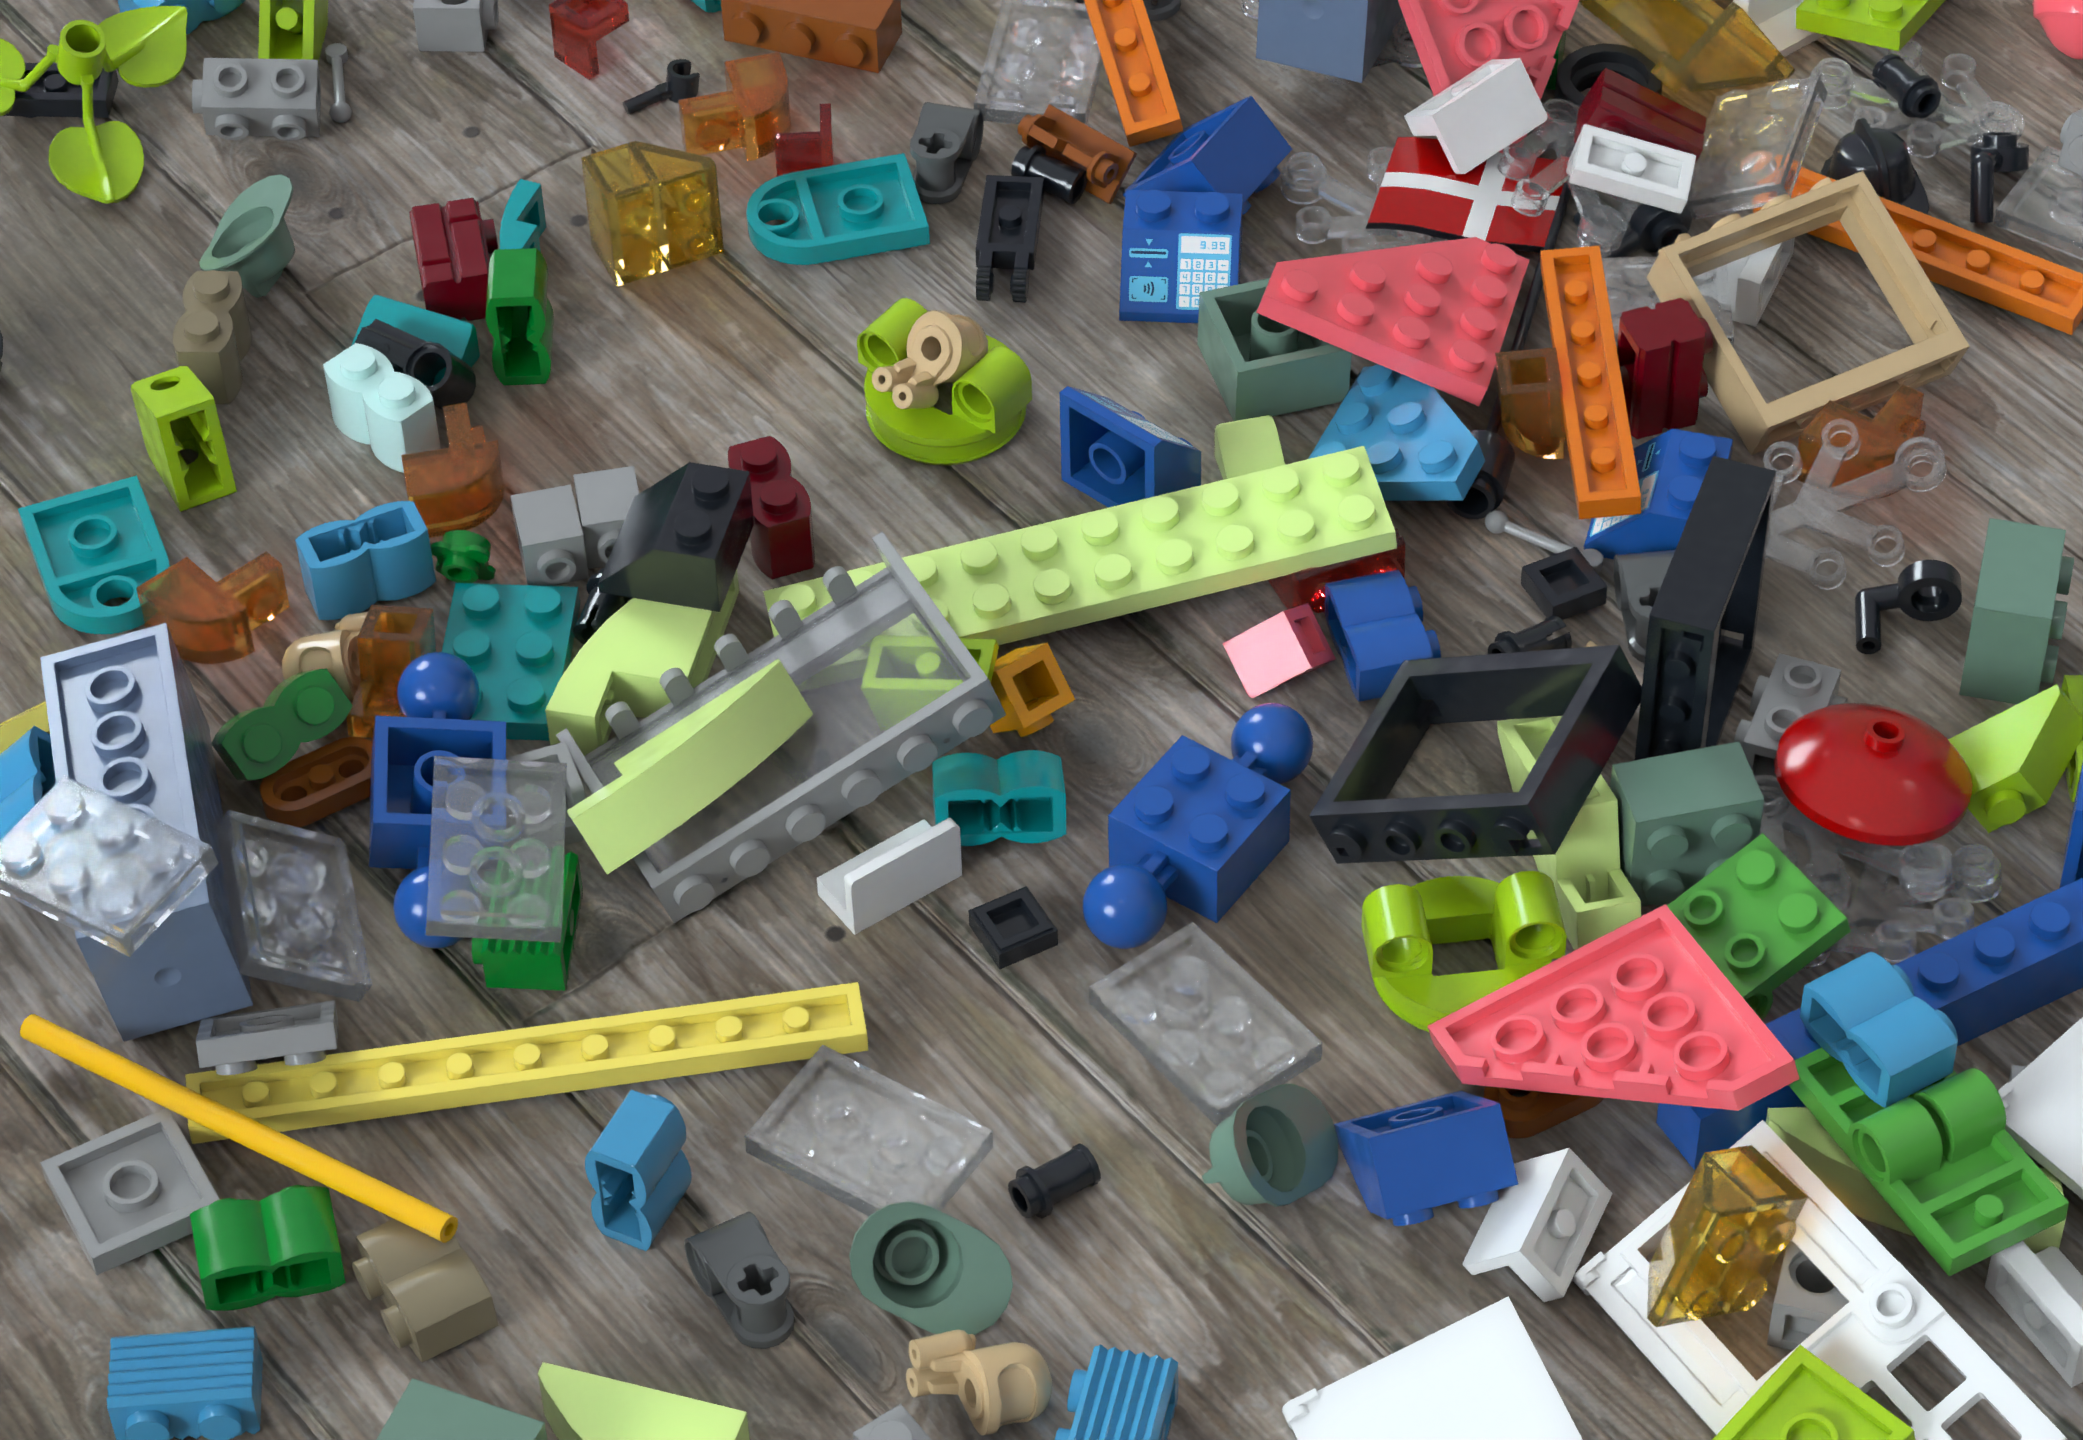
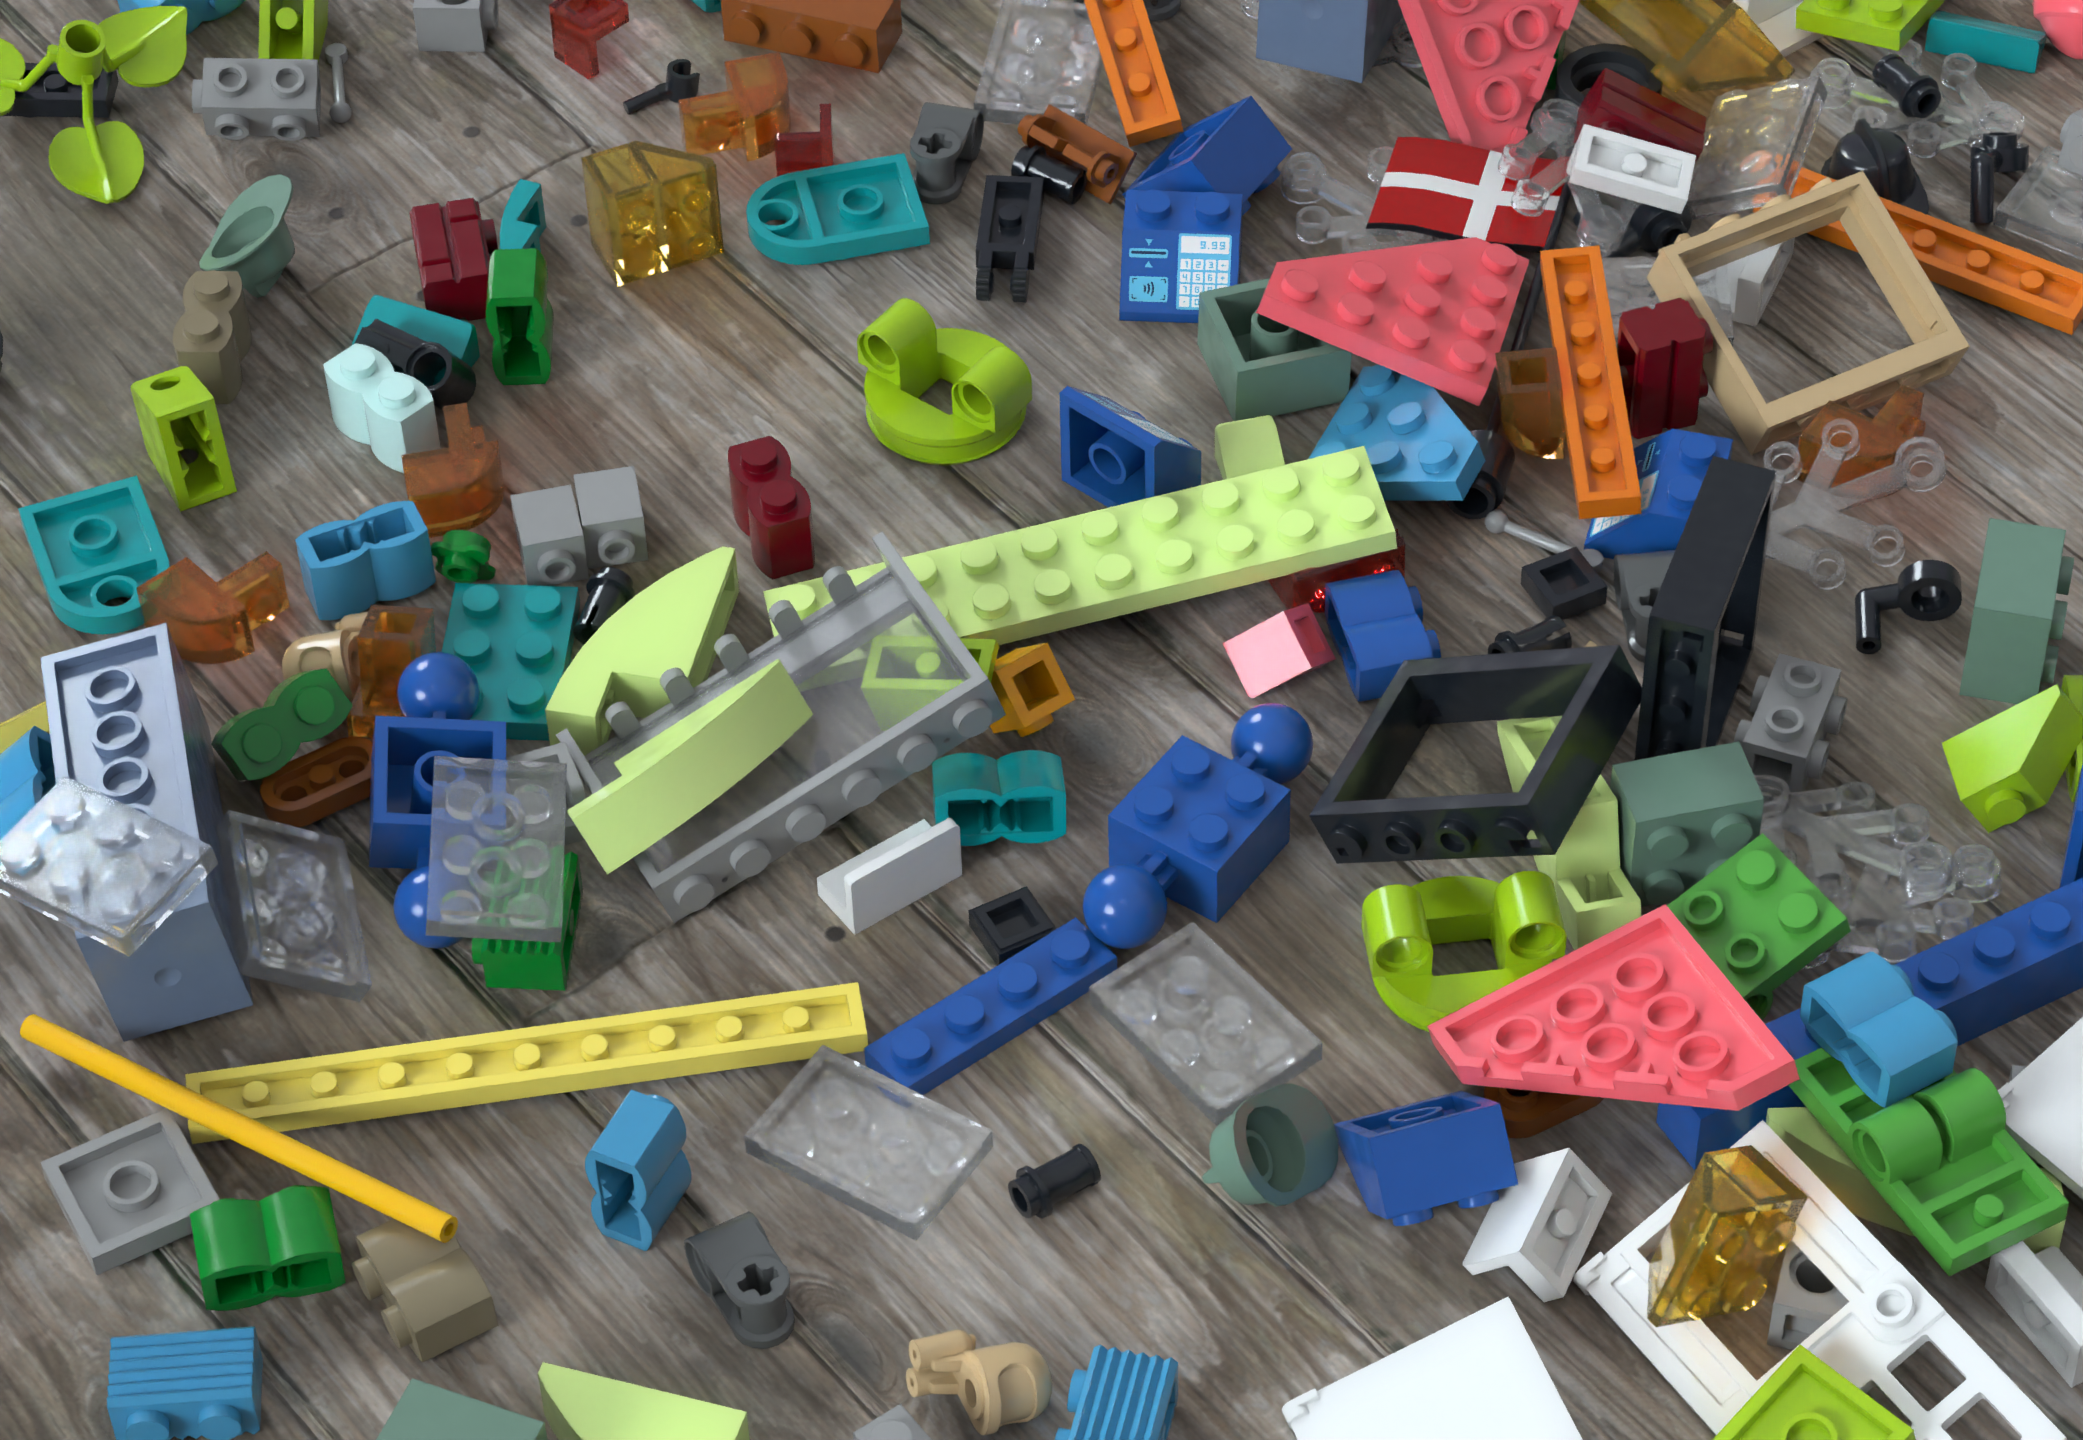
(239, 1040): light grey plate -> none
(683, 538): black slope -> none
(930, 1269): sand green piece -> none
(938, 352): tan piece -> none
(992, 1009): none -> blue plate
(1480, 113): white panel -> none
(1873, 774): red dish -> none
(1985, 41): none -> teal slope

